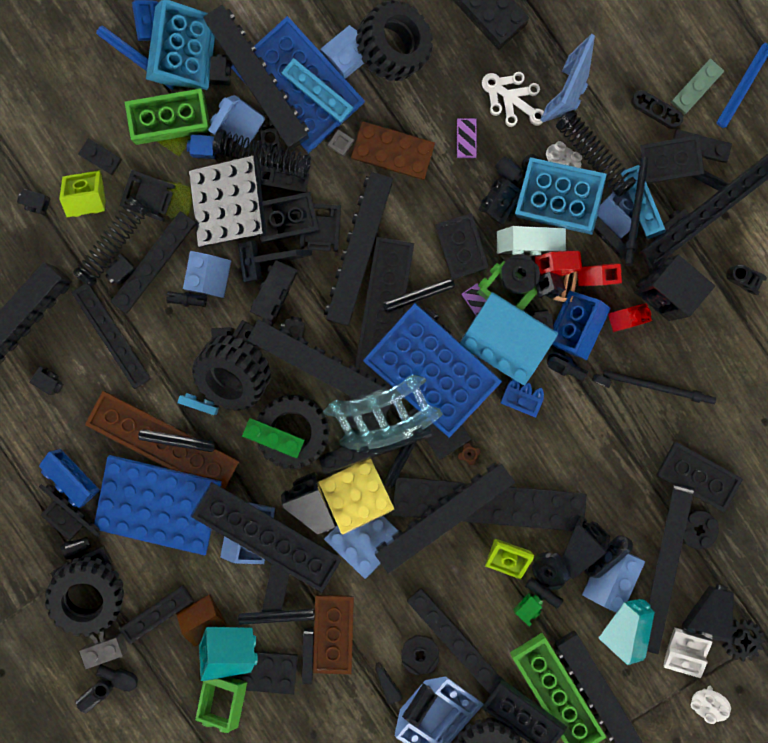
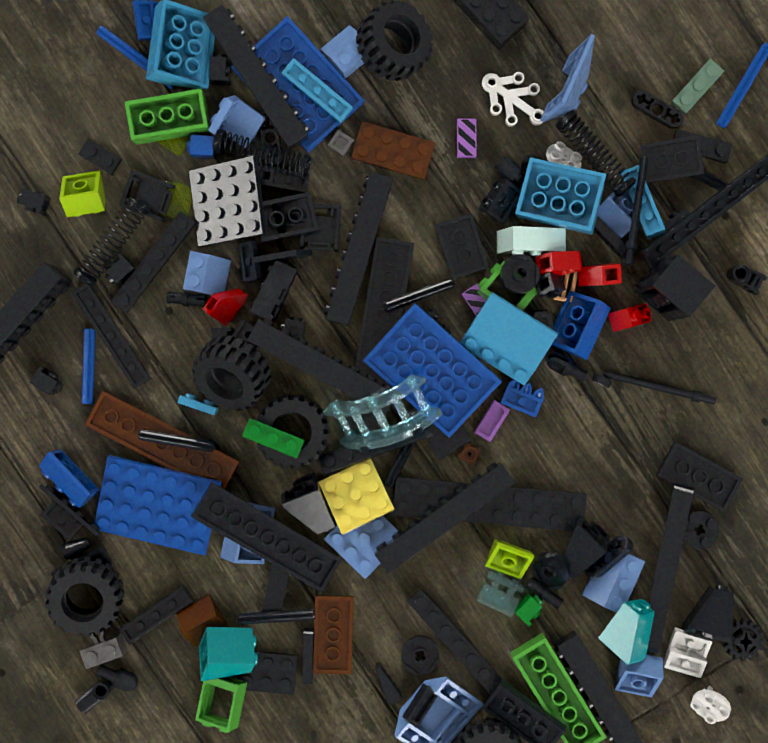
(88, 366): none -> blue axle
(225, 305): none -> red slope
(491, 420): none -> medium lavender tile
(498, 599): none -> clear light blue plate
(641, 677): none -> medium blue slope

